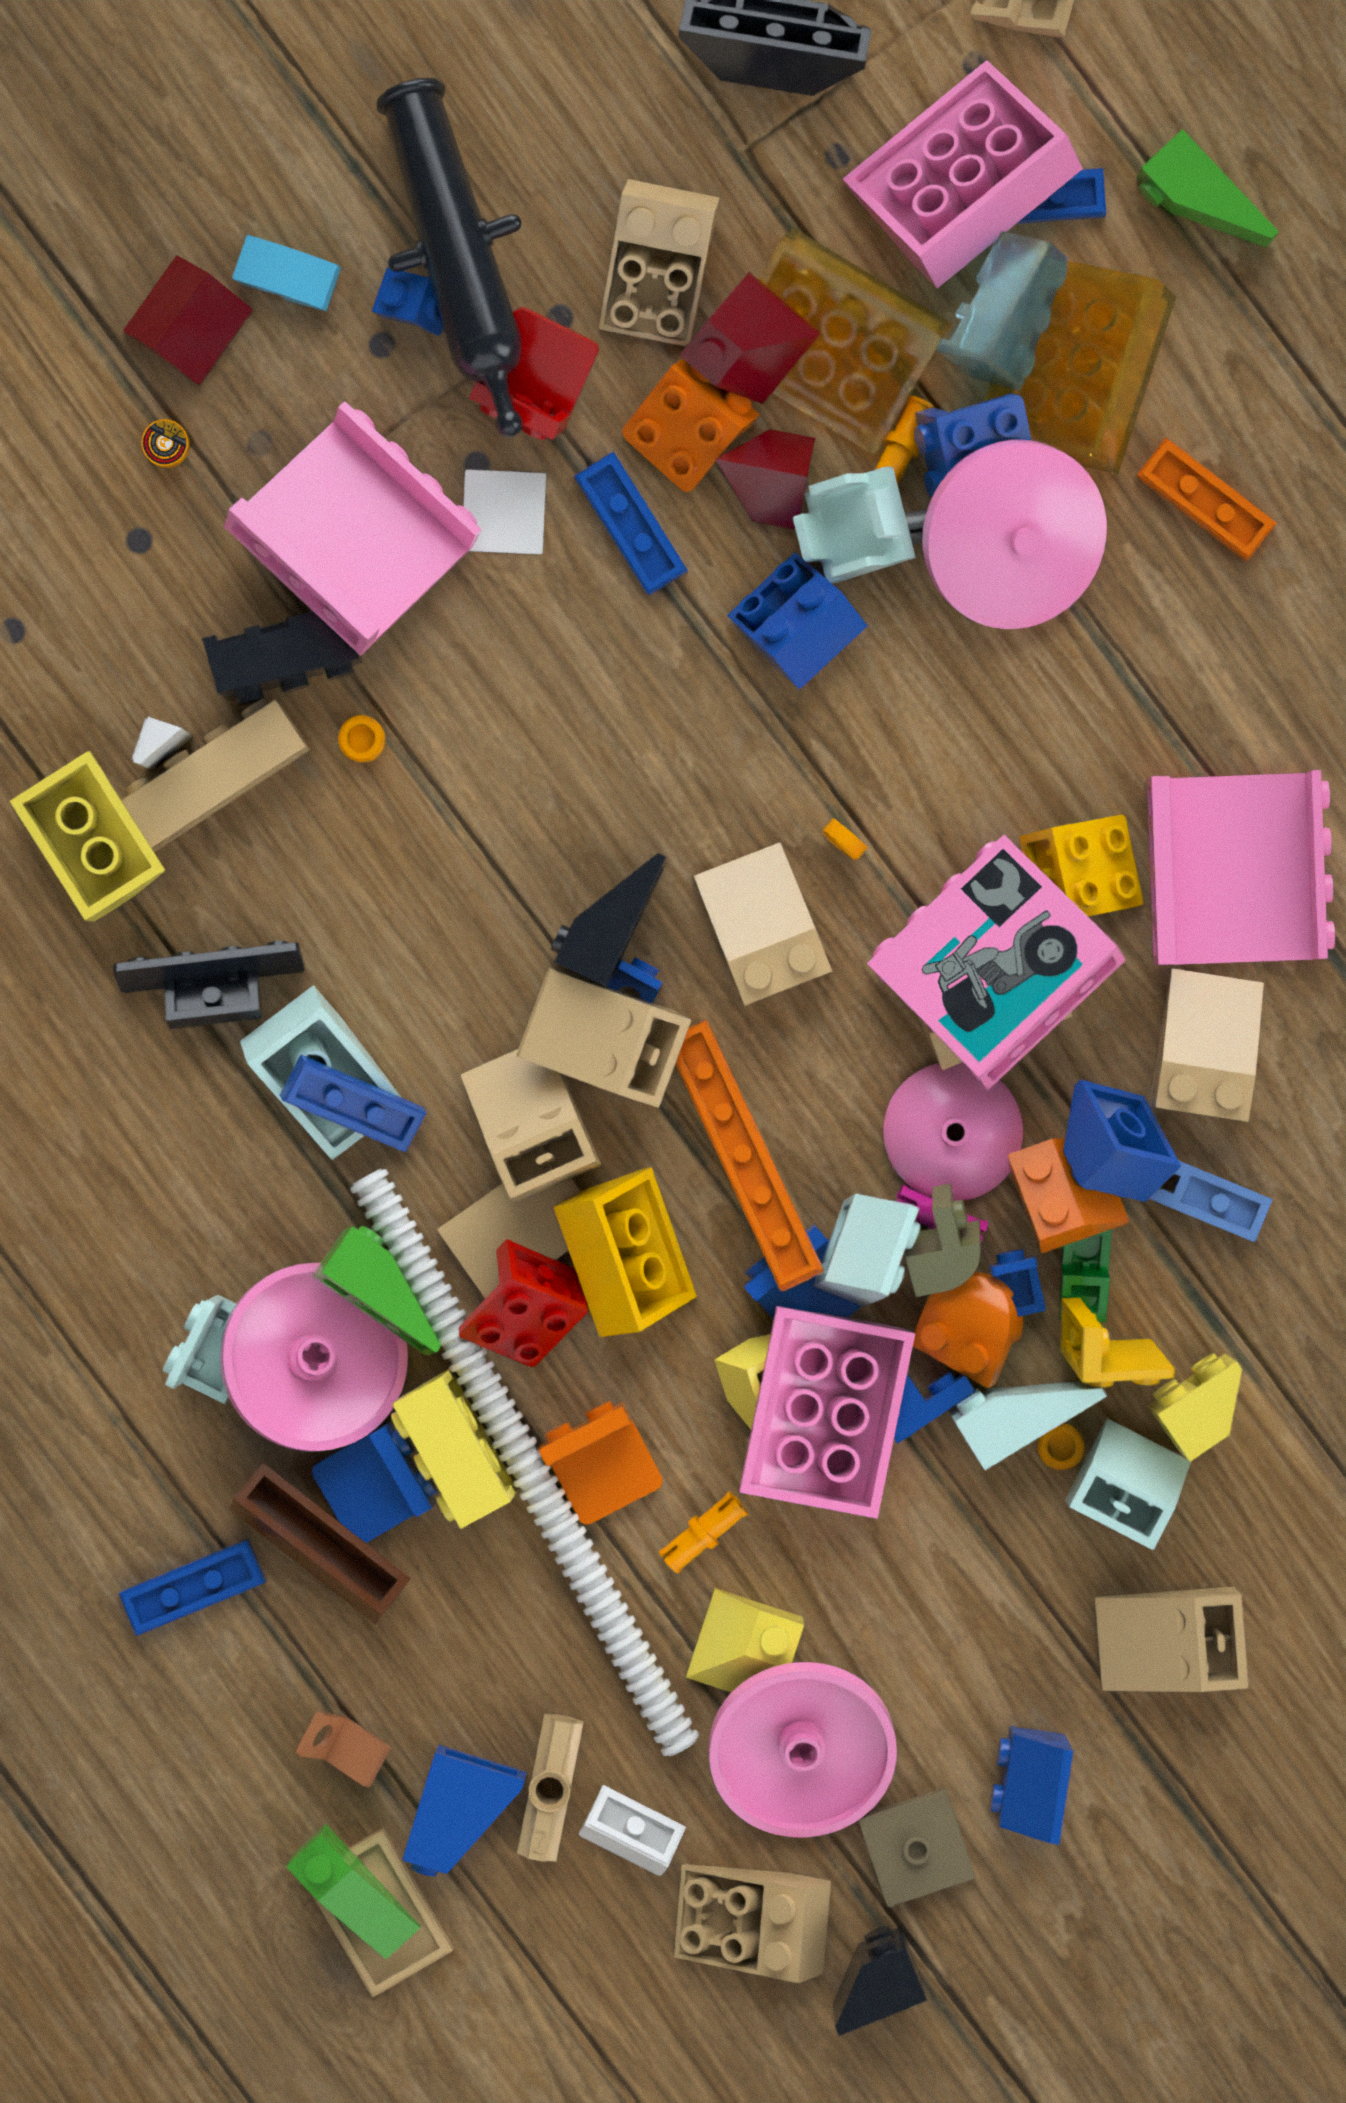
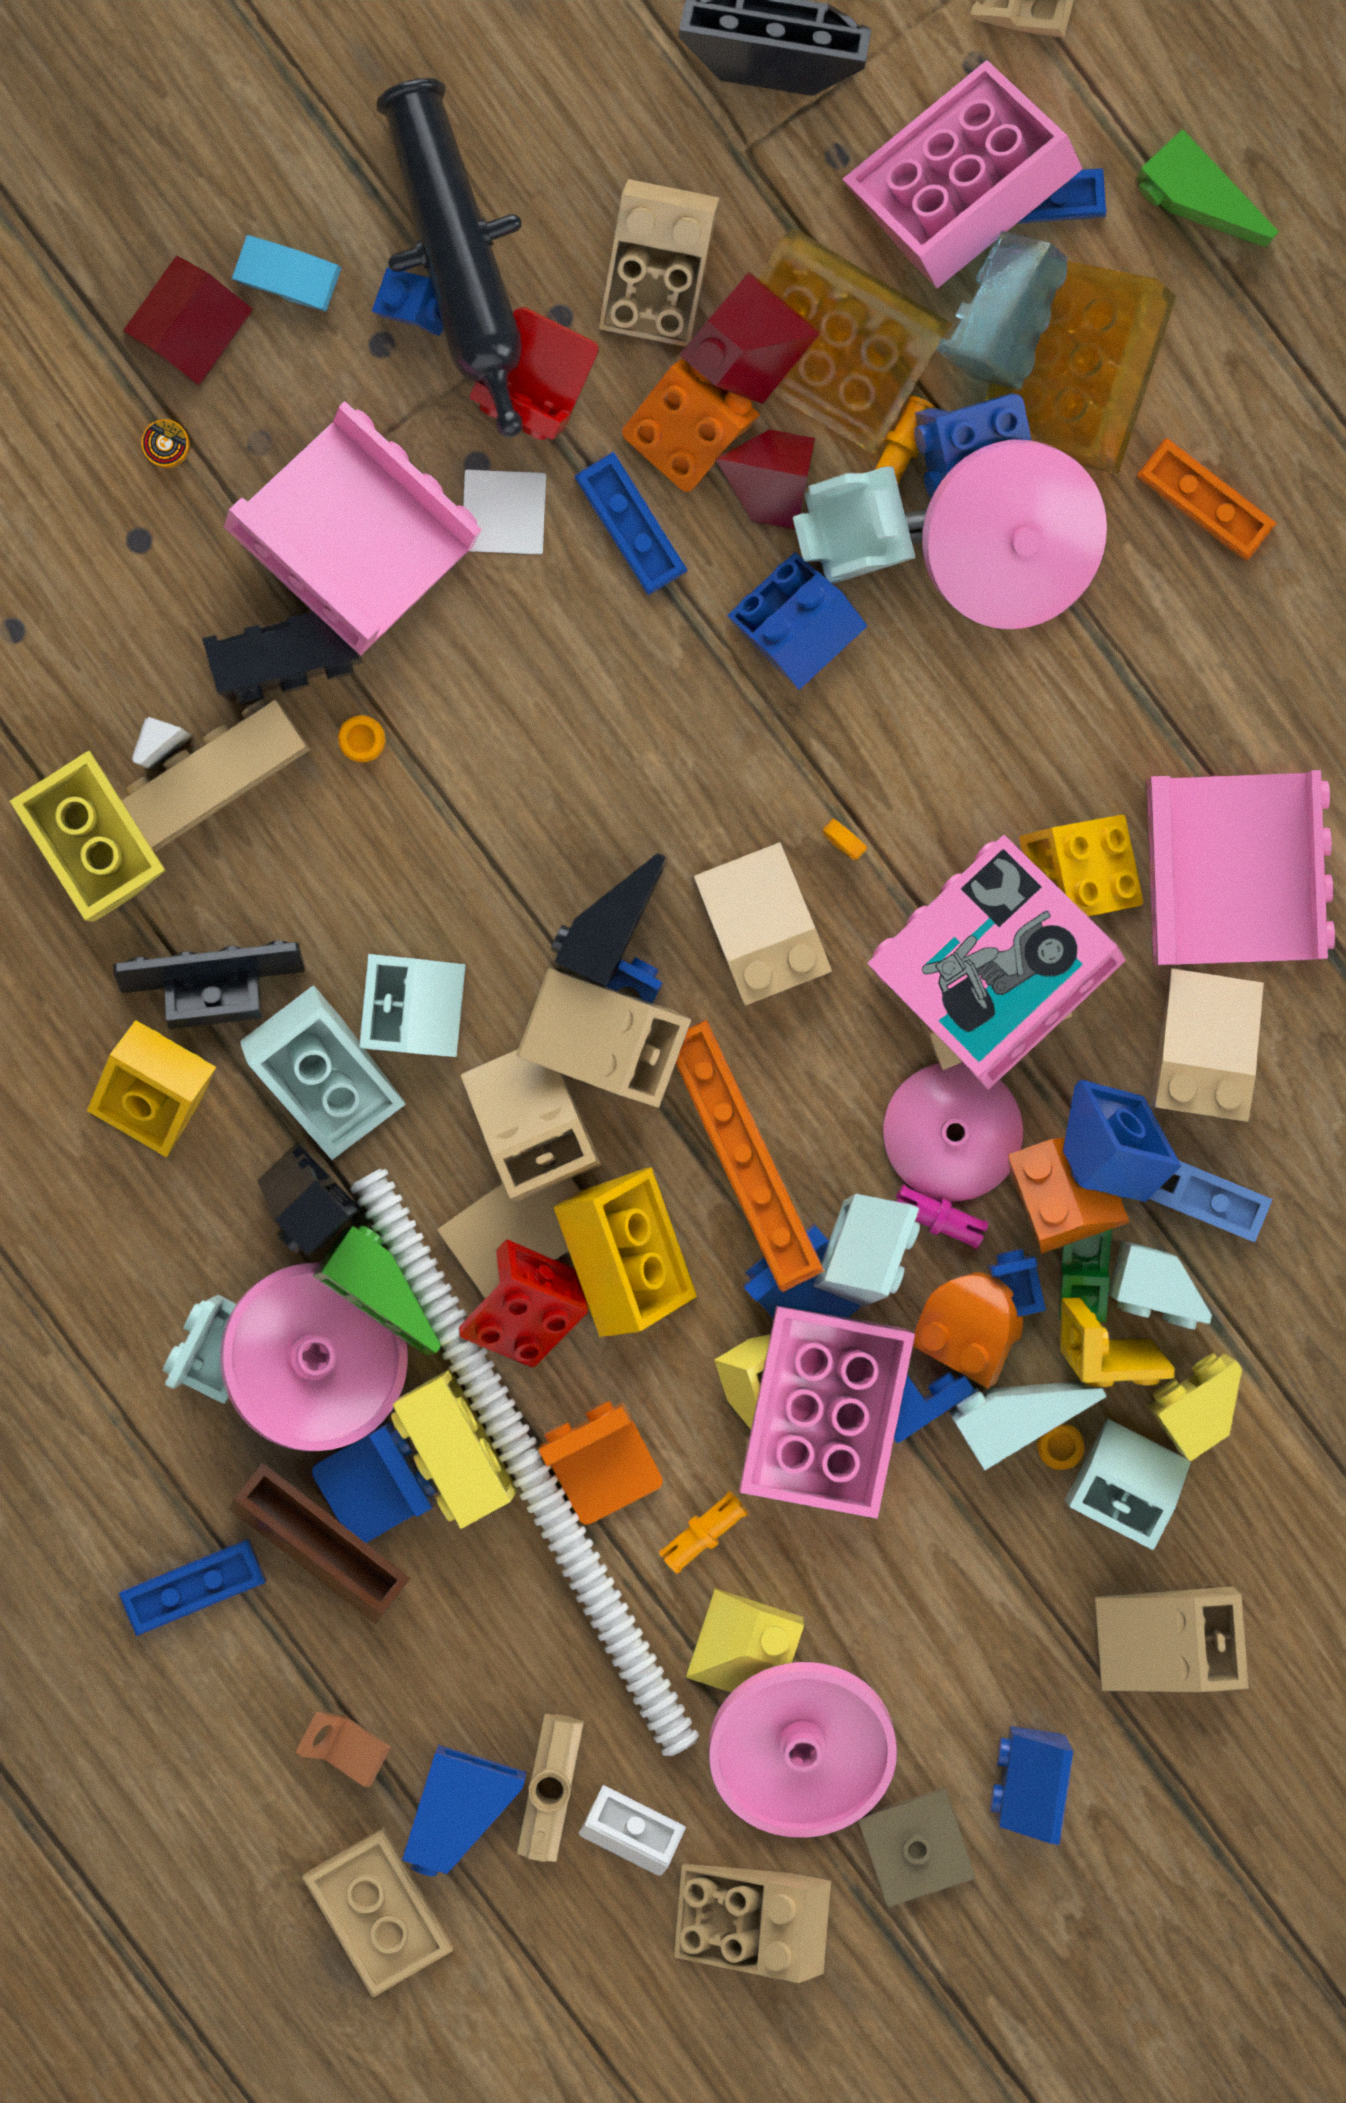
(150, 1088): none -> yellow slope
(305, 1201): none -> black wedge
(351, 1892): bright green slope -> none
(353, 1103): blue tile -> none
(412, 1005): none -> light aqua slope
(878, 1981): black slope -> none
(947, 1254): olive brick -> none
(1156, 1281): none -> light aqua slope

